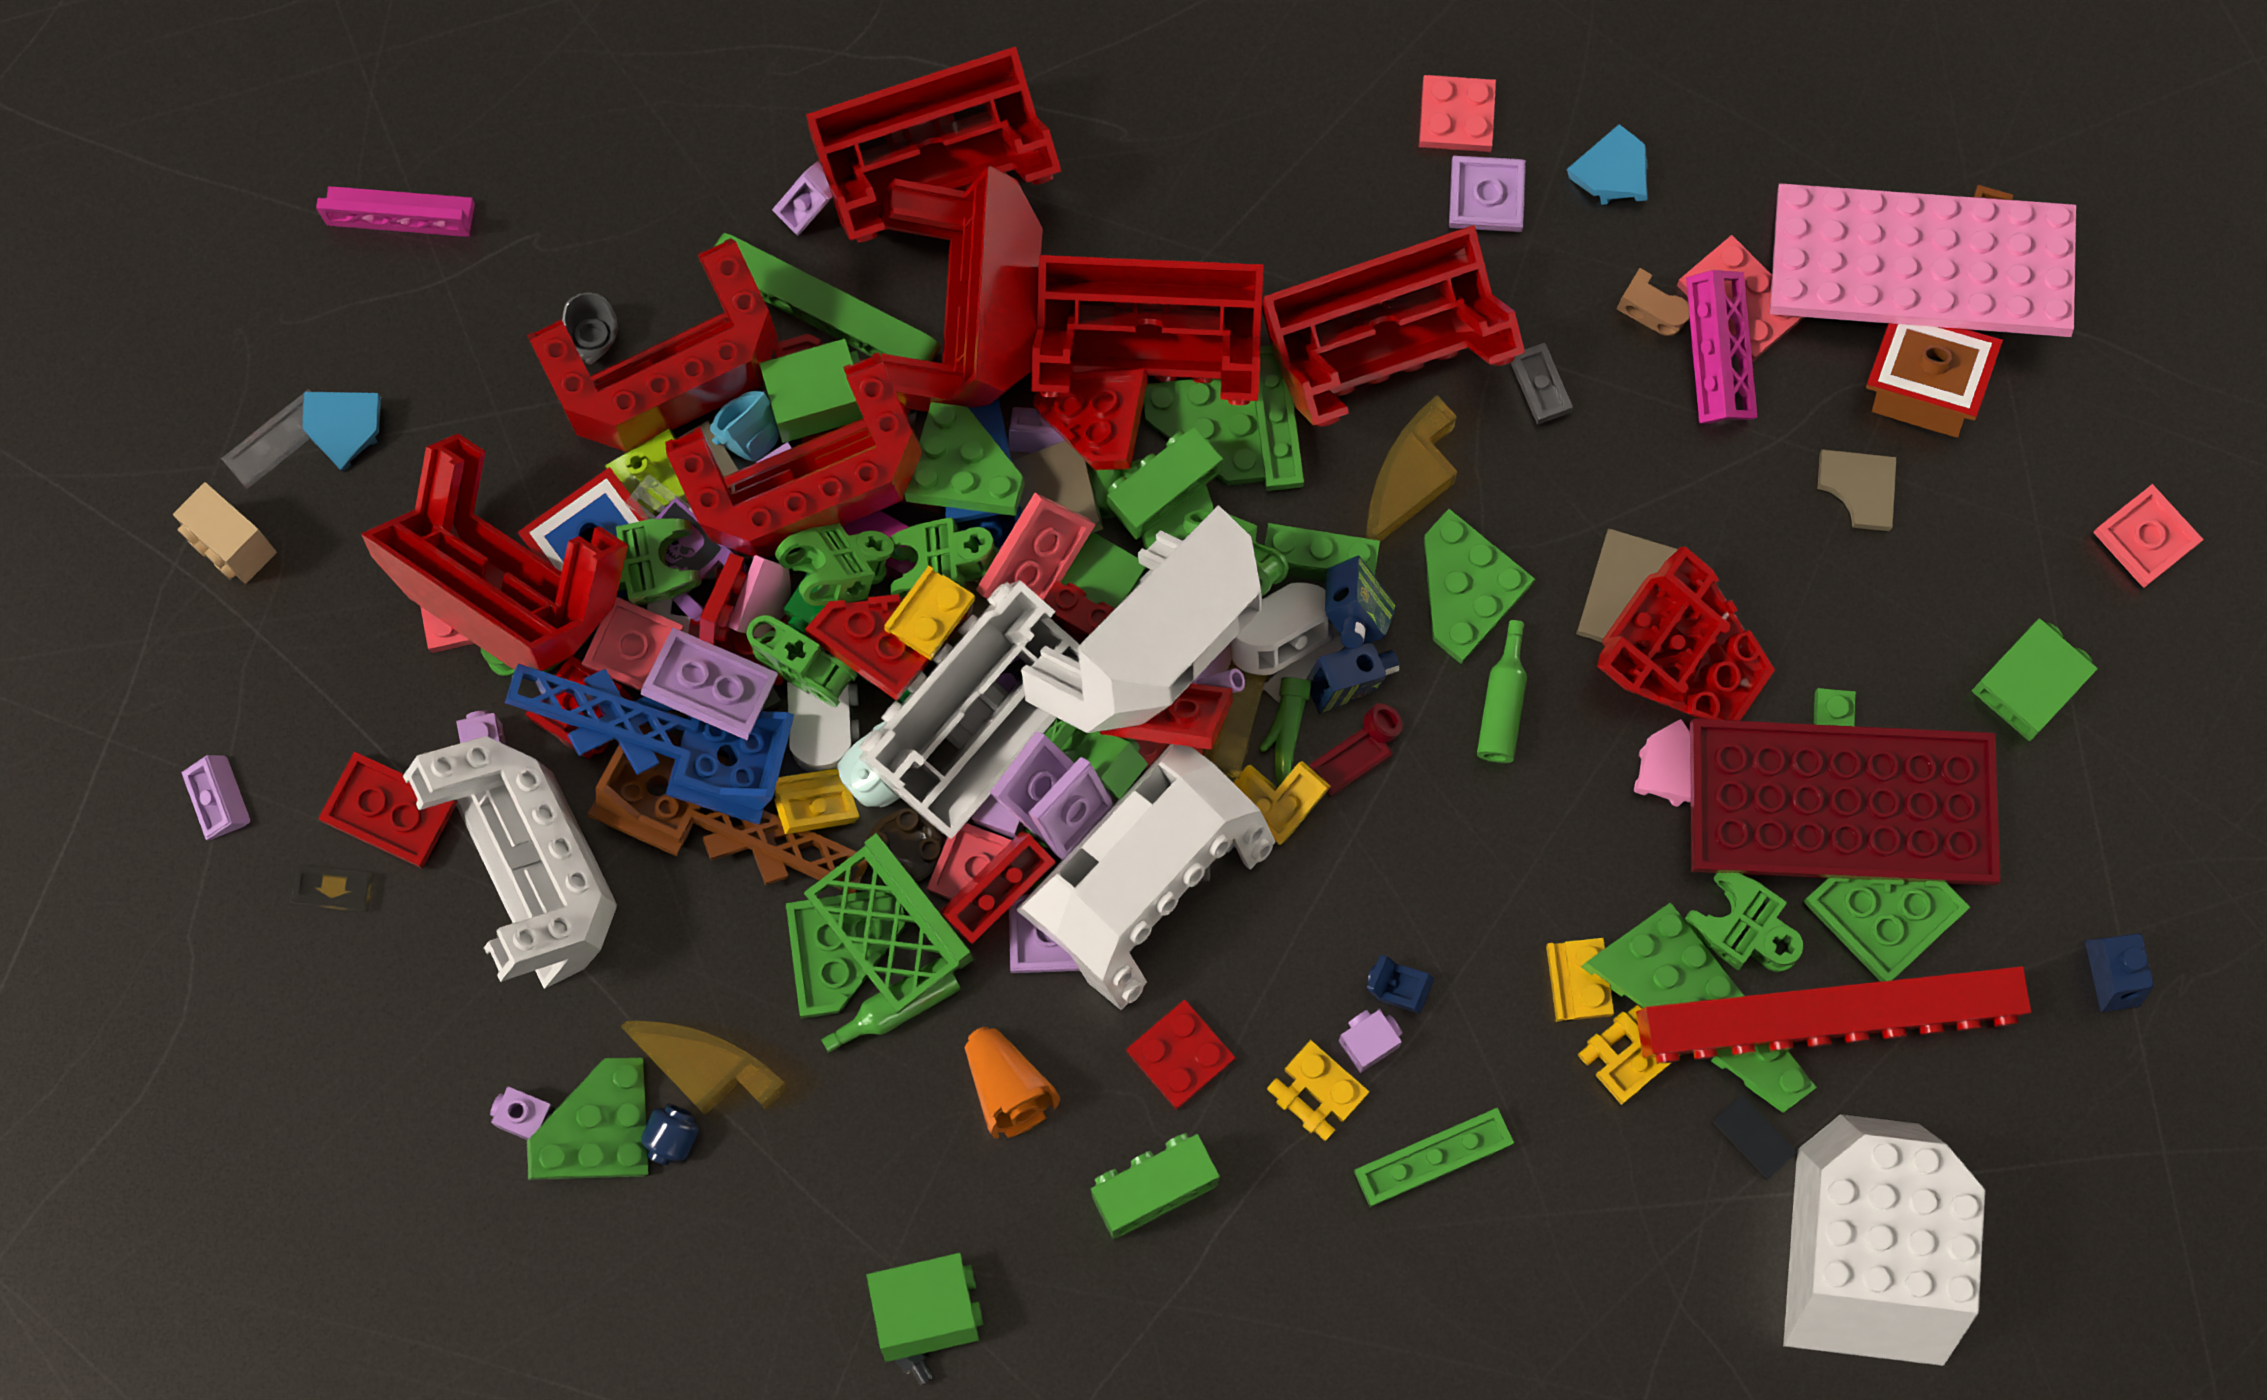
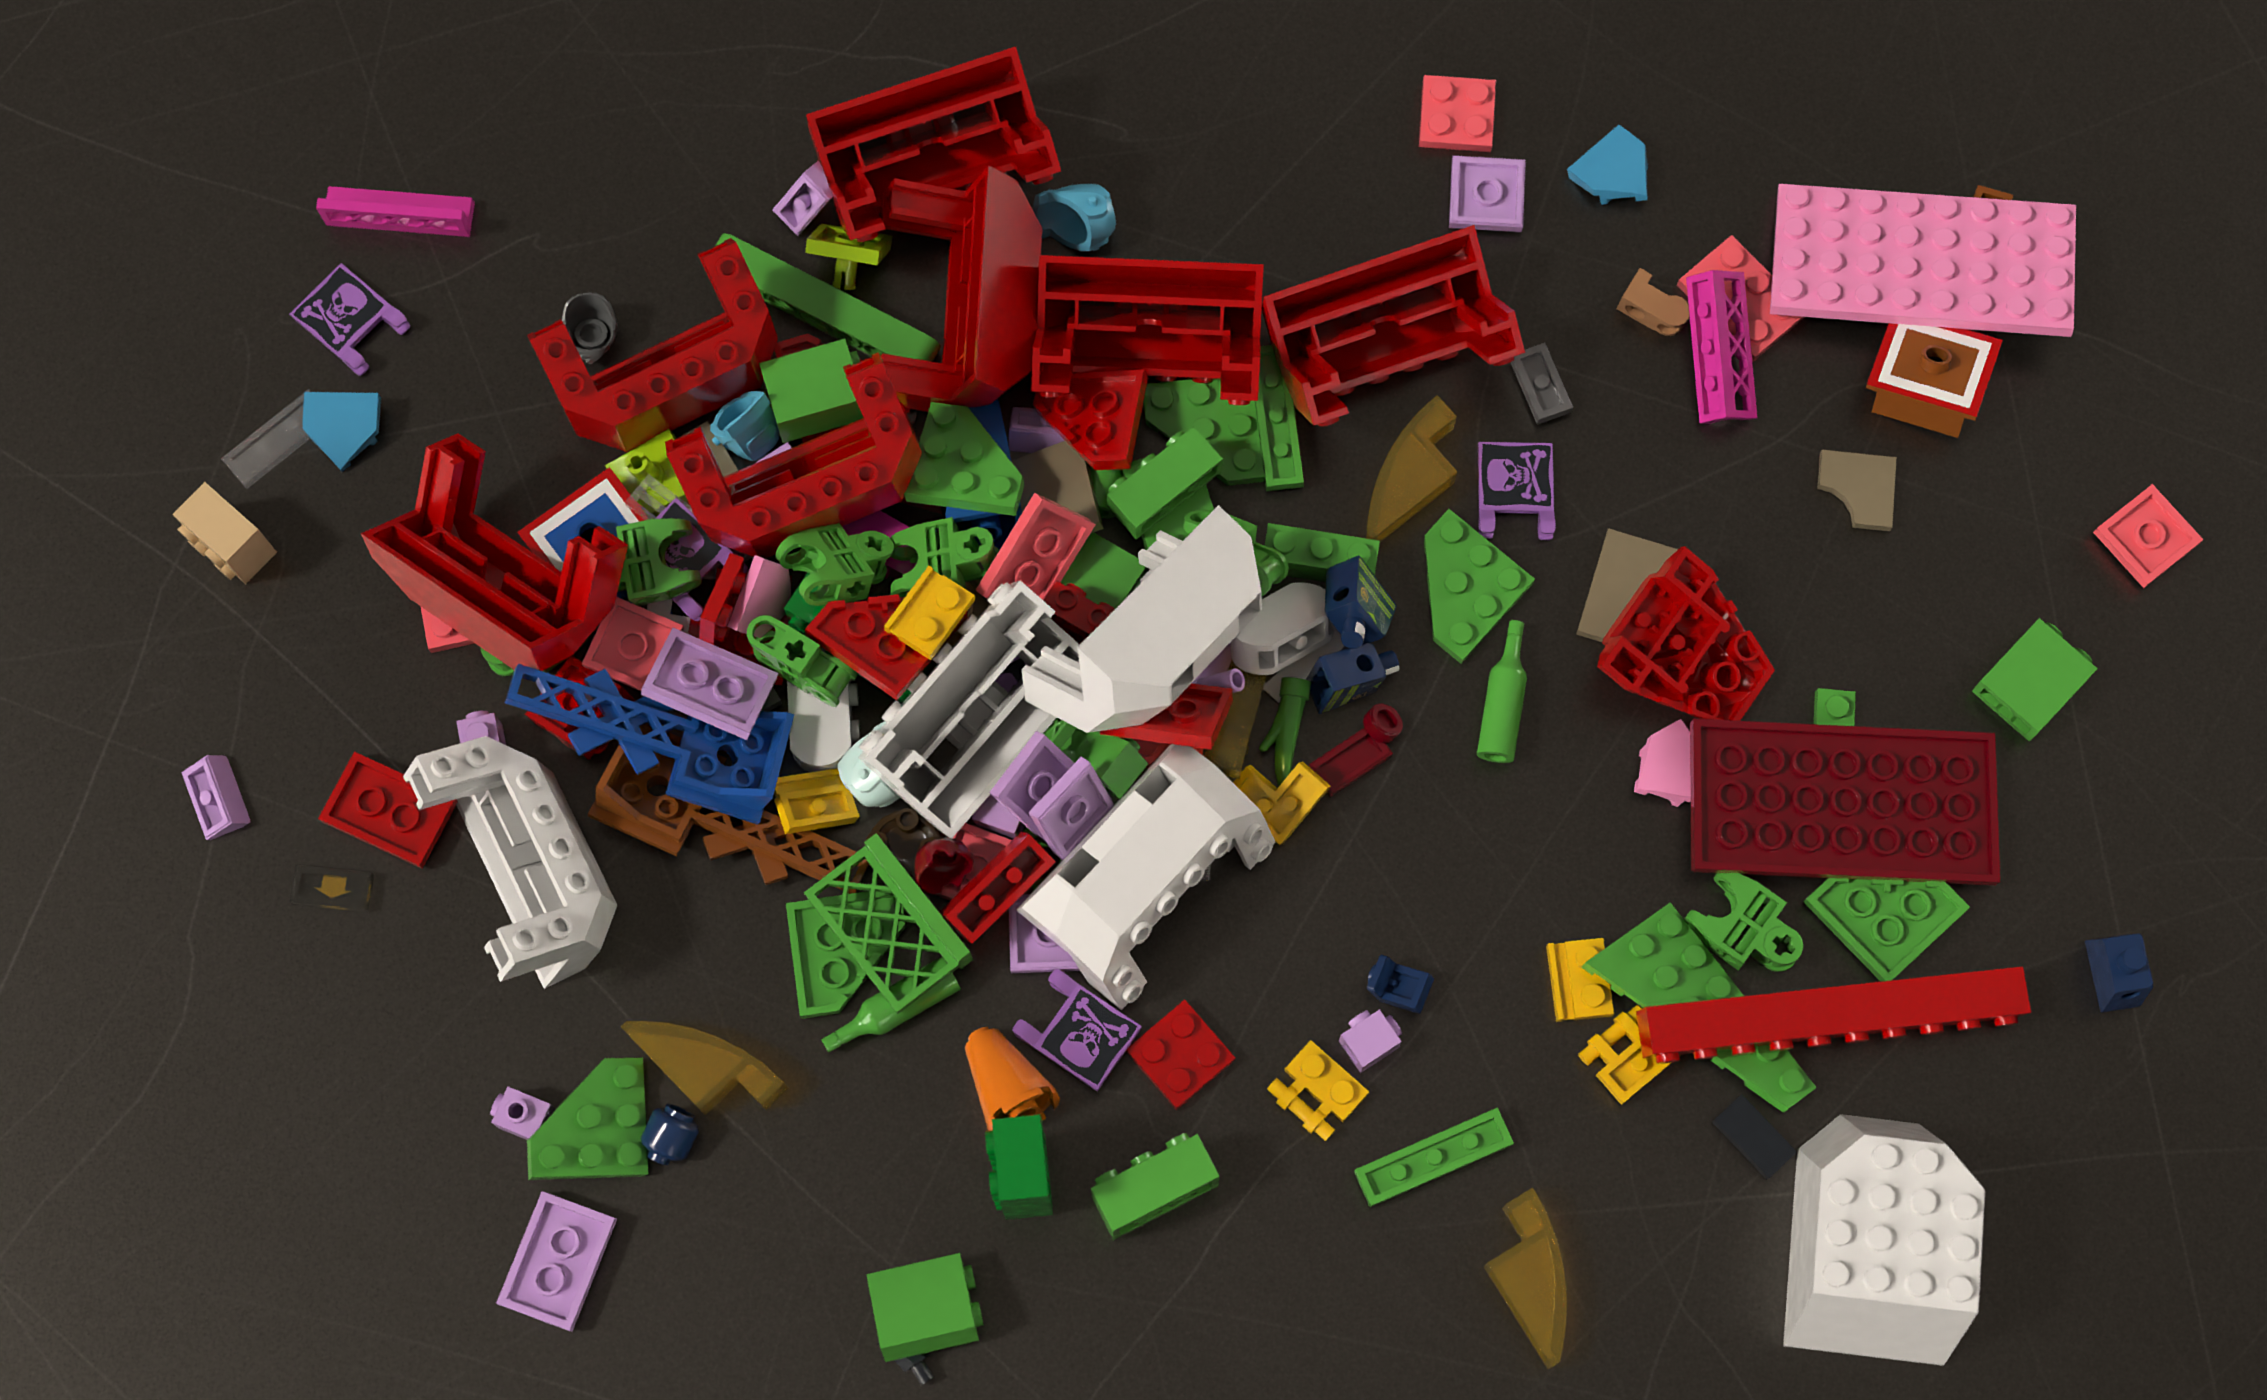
(343, 313): none -> flag
(556, 1261): none -> lavender plate
(834, 243): none -> lime tile
(942, 863): none -> dark red hair
(1019, 1167): none -> green brick
(1076, 215): none -> medium azure helmet
(1084, 1035): none -> flag
(1516, 480): none -> flag
(1533, 1277): none -> clear yellow slope

